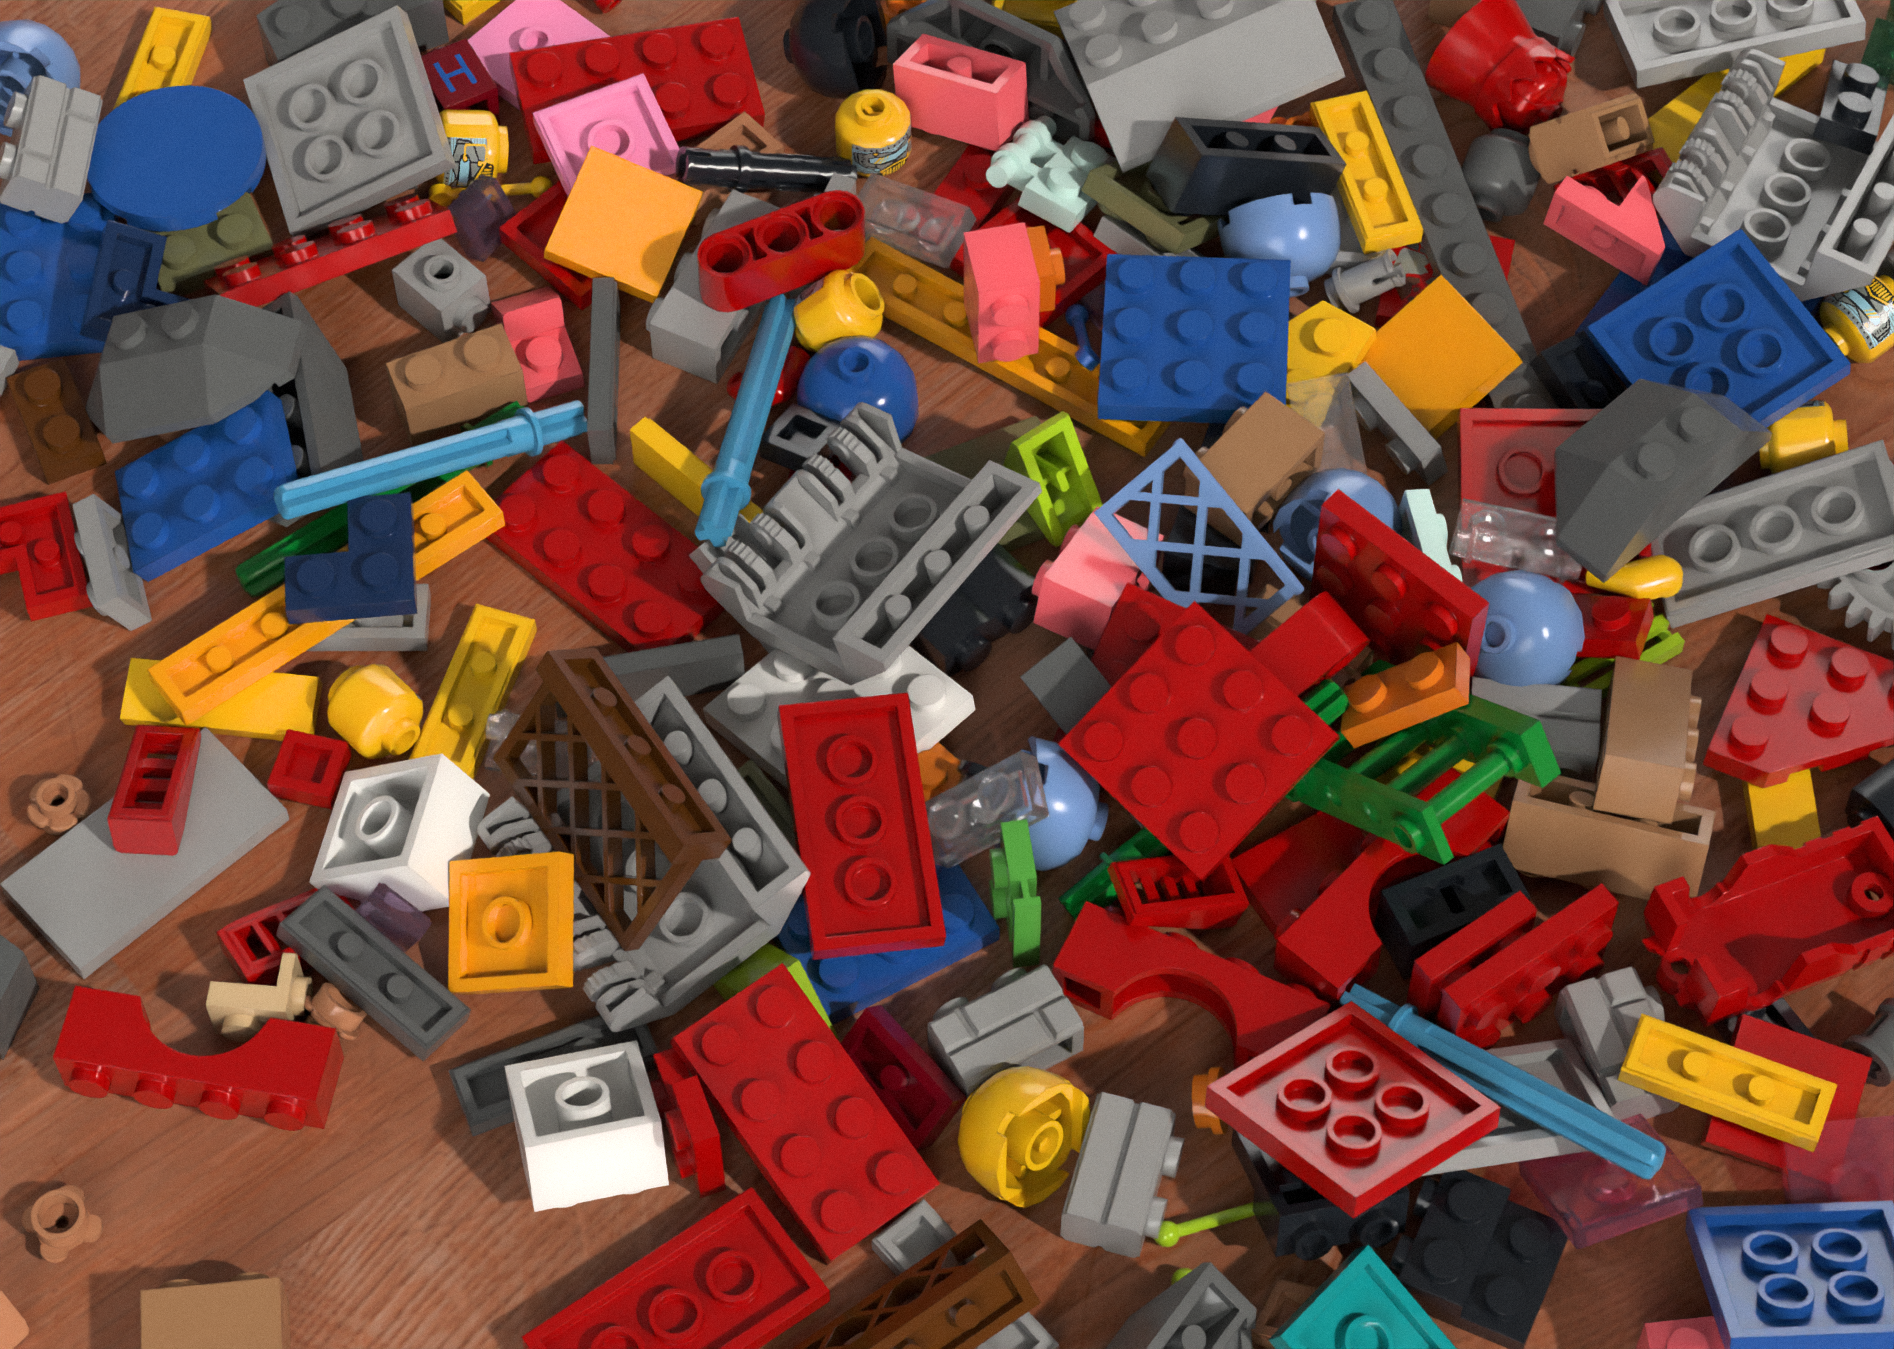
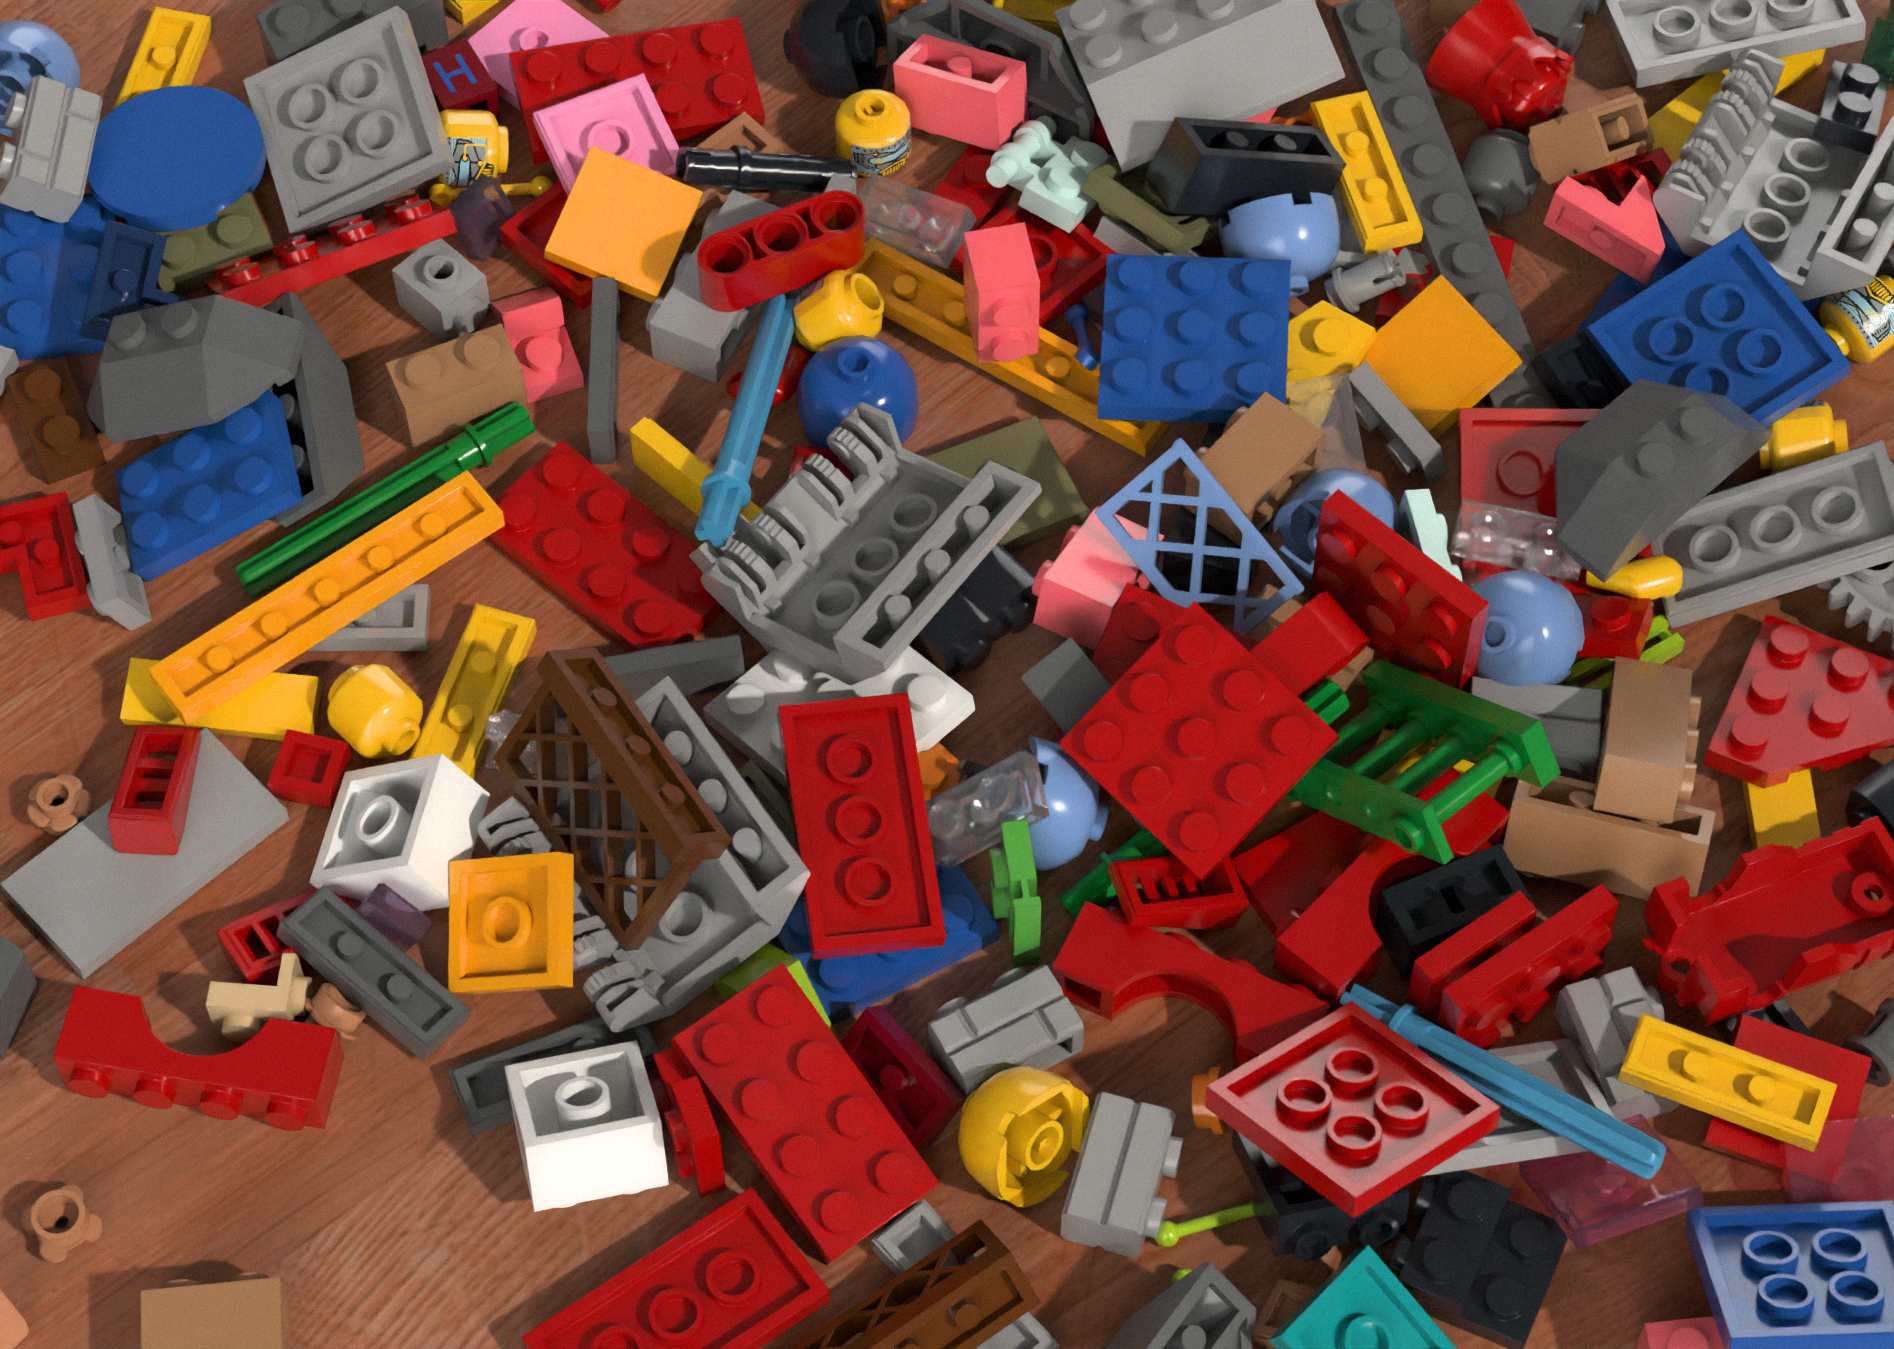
(368, 579): dark blue plate -> none
(508, 437): dark azure axle -> none
(796, 437): black plate -> none
(1048, 265): orange plate -> none
(1056, 461): lime slope -> none
(1406, 694): orange plate -> none

